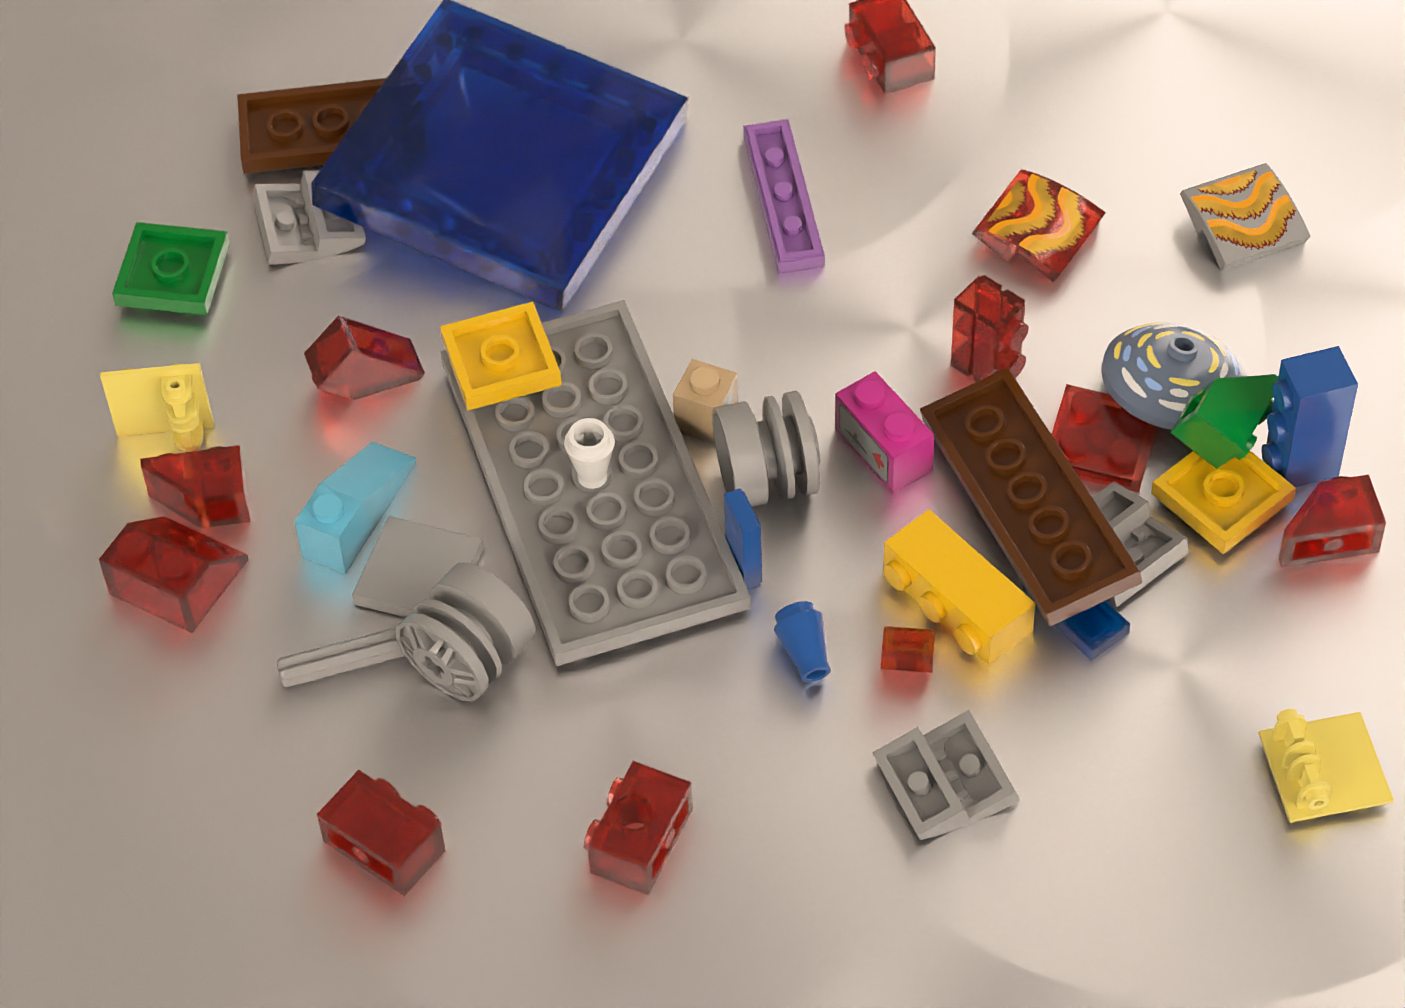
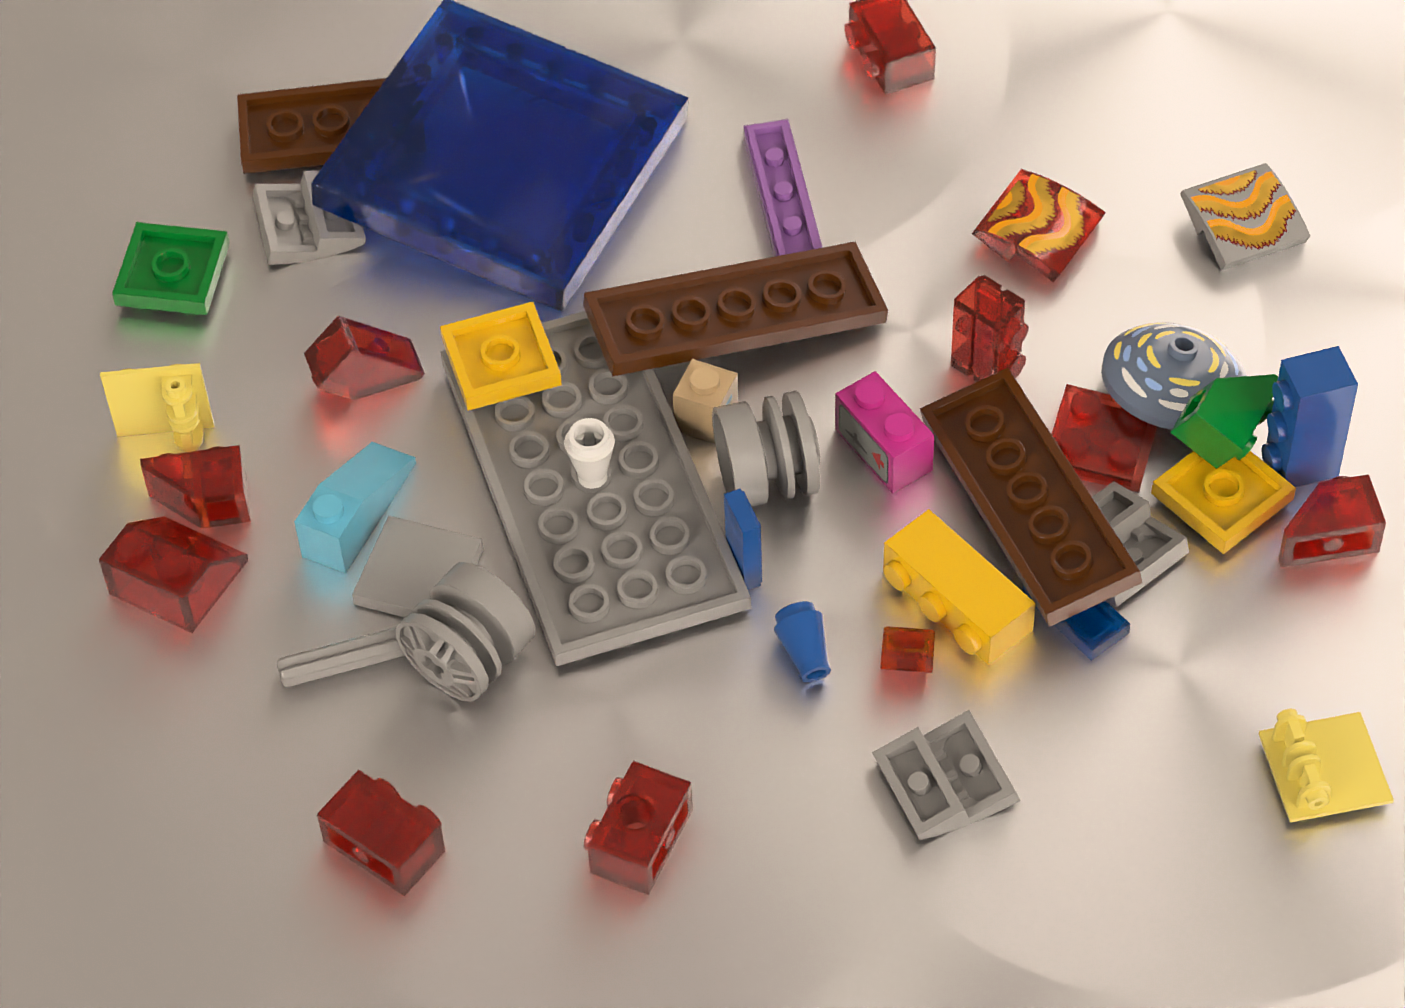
(734, 308): none -> reddish brown plate

